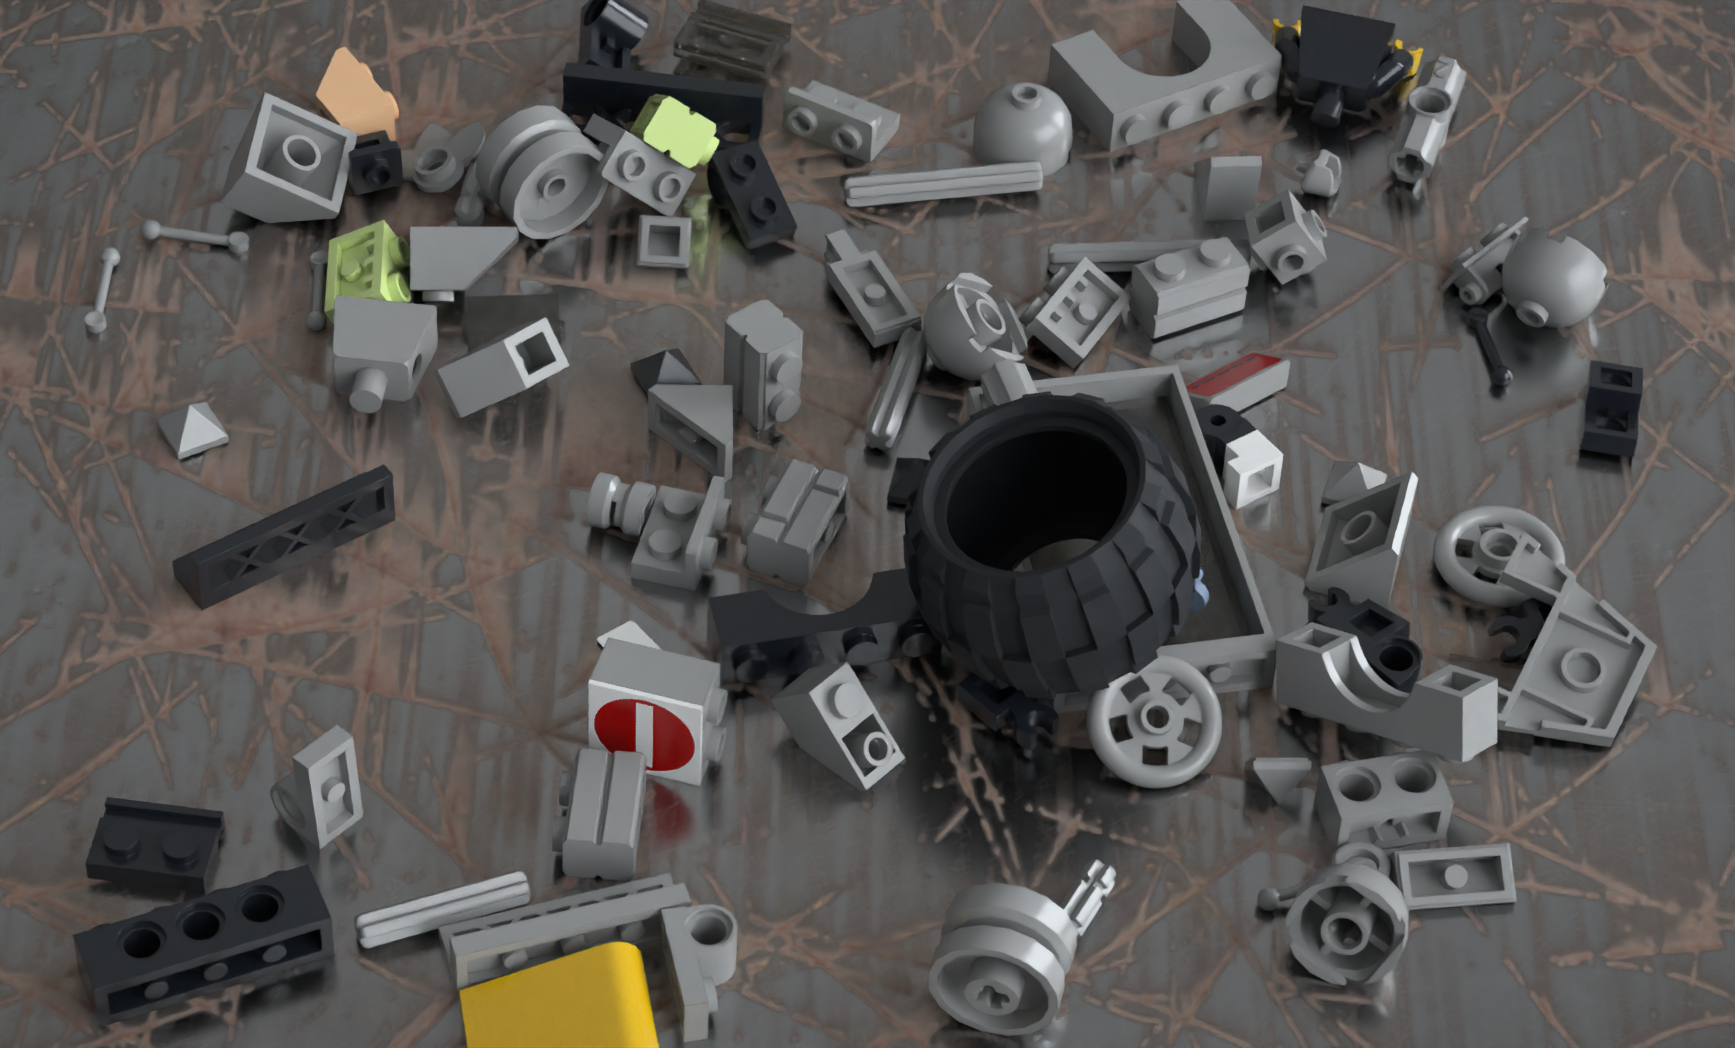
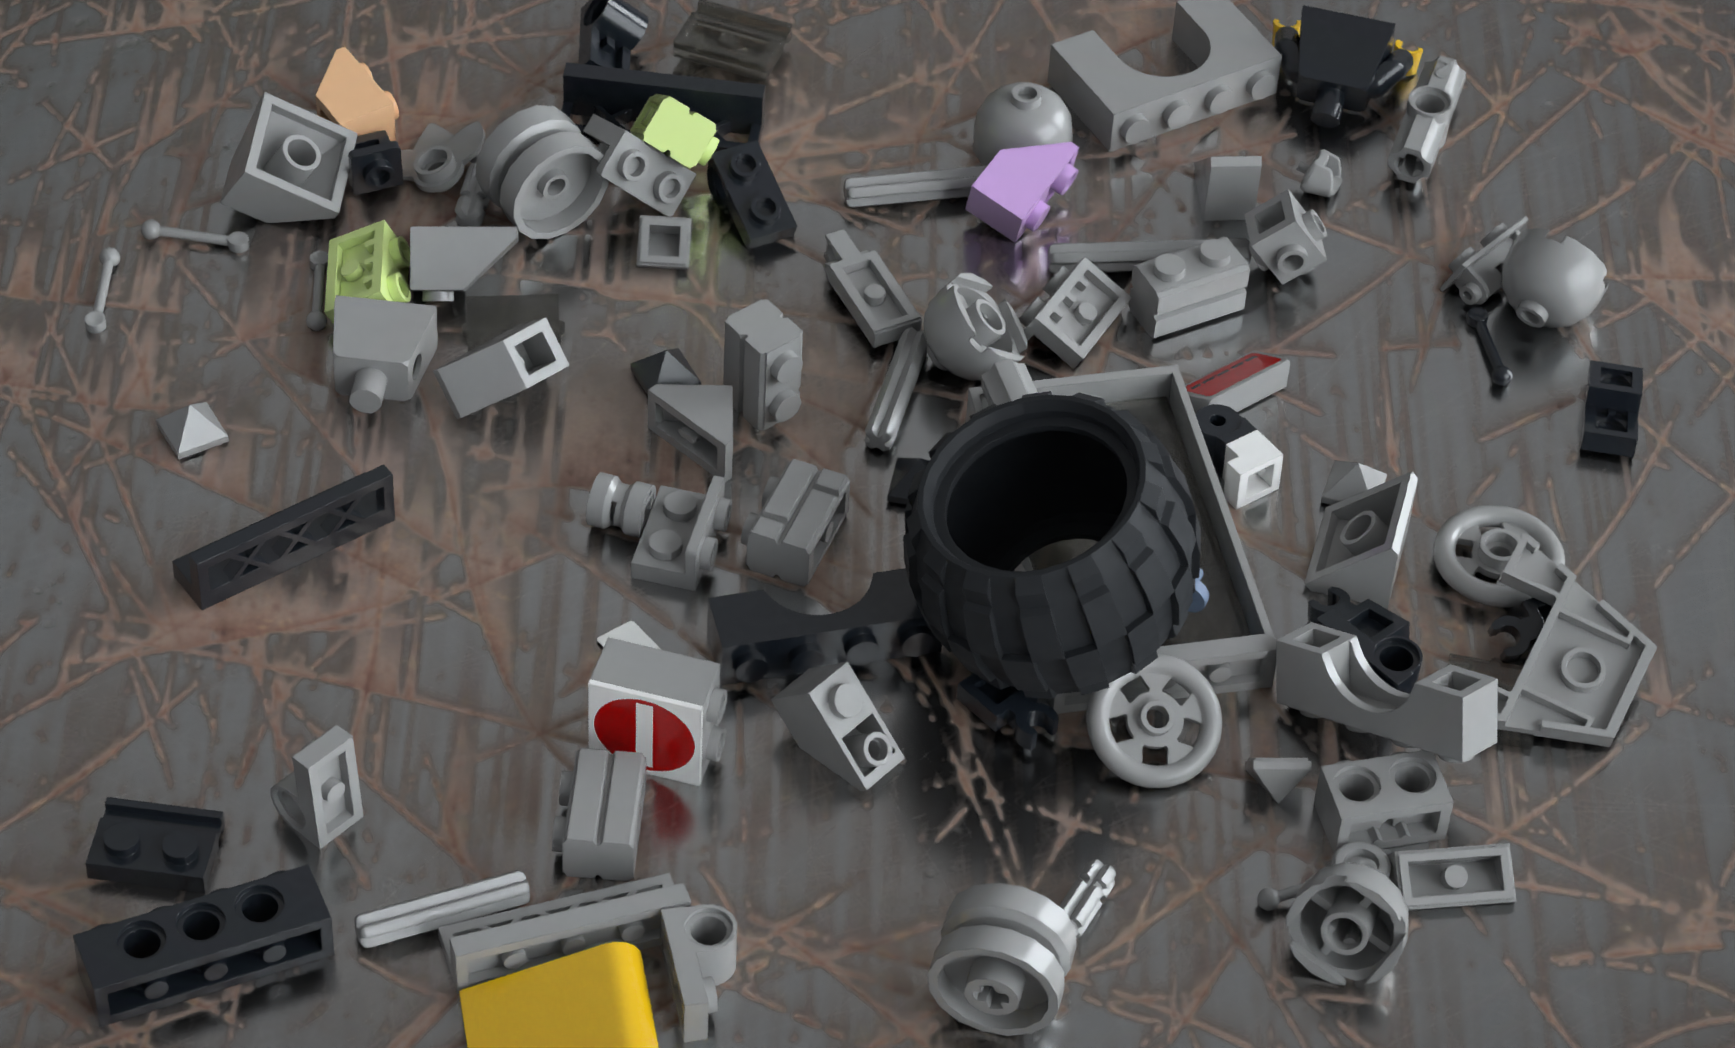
(839, 120): light grey bracket -> none
(1019, 184): none -> lavender slope

